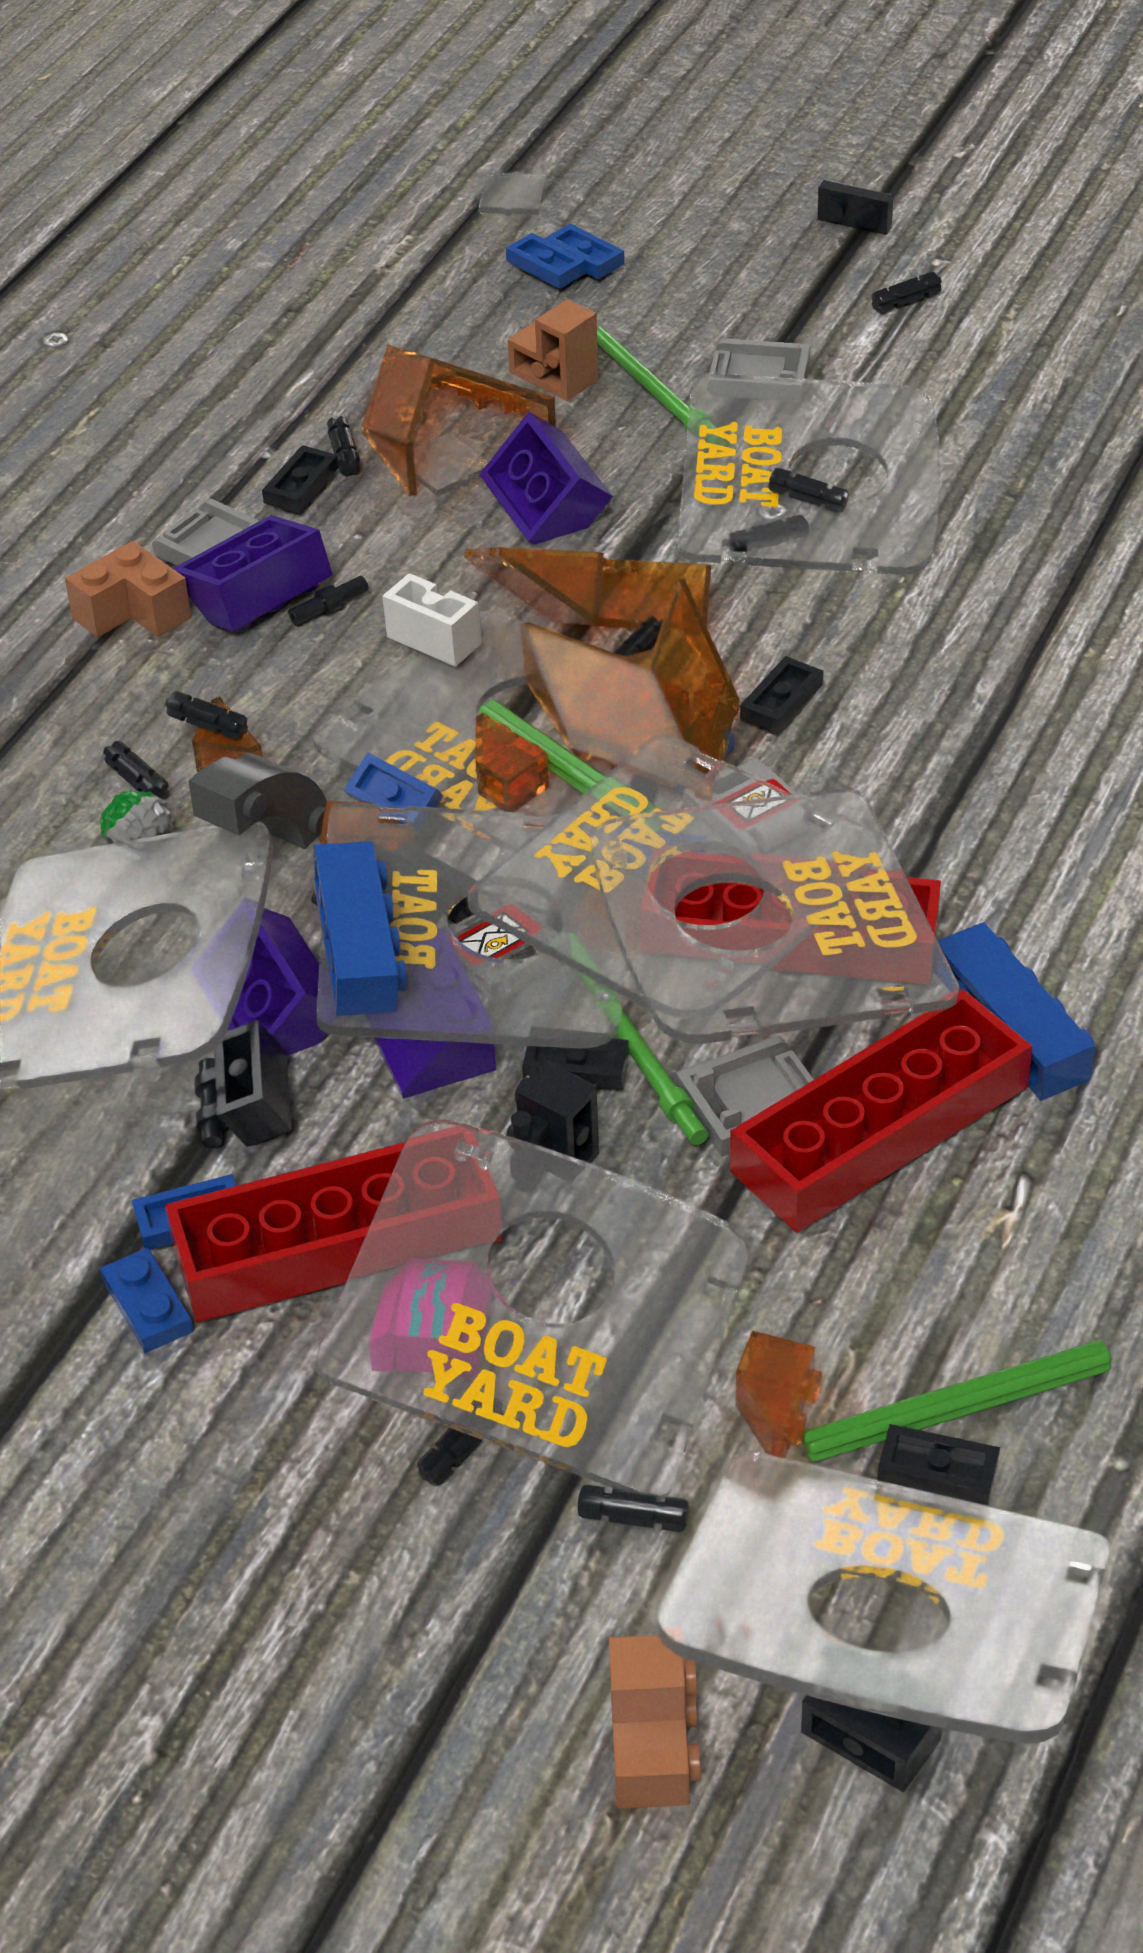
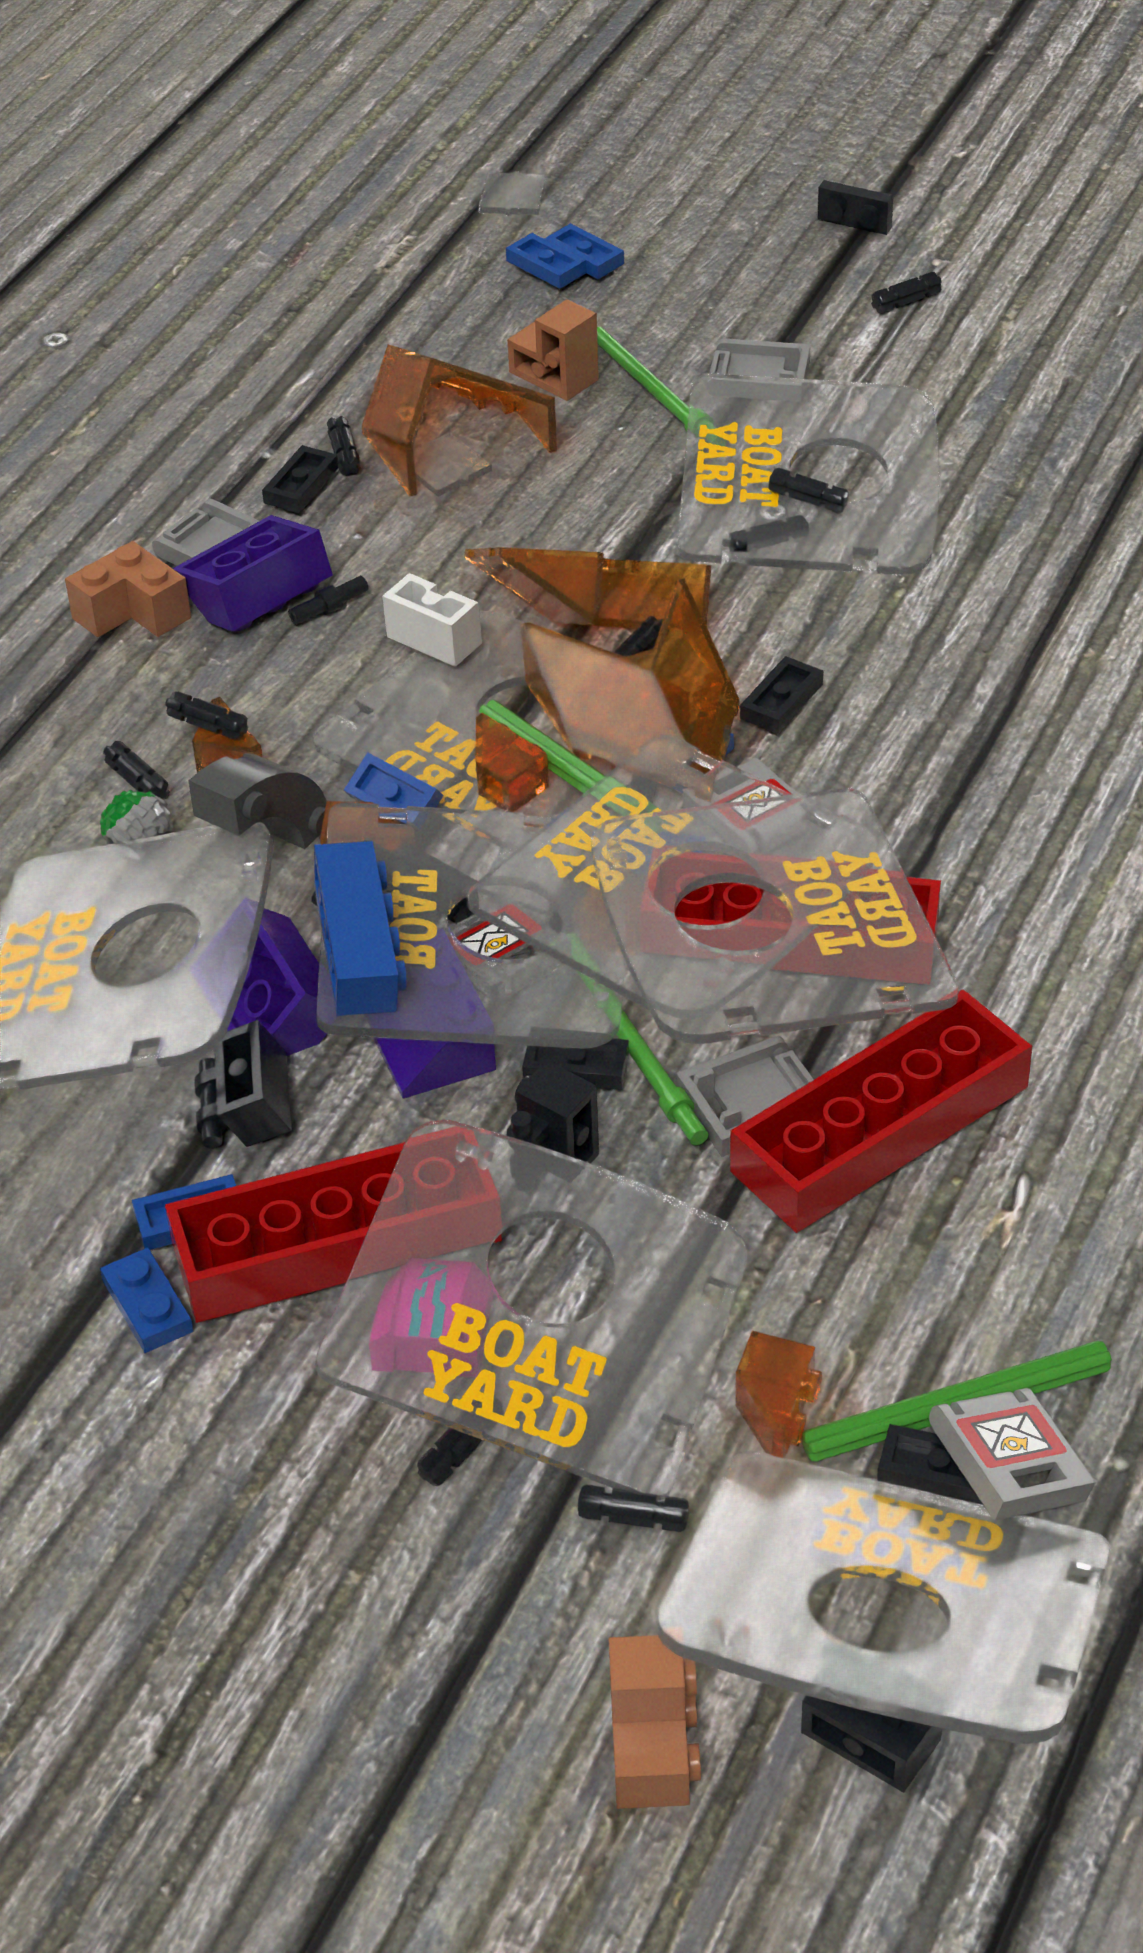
(544, 482): dark purple slope -> none
(1002, 984): blue brick -> none
(1009, 1438): none -> light grey container

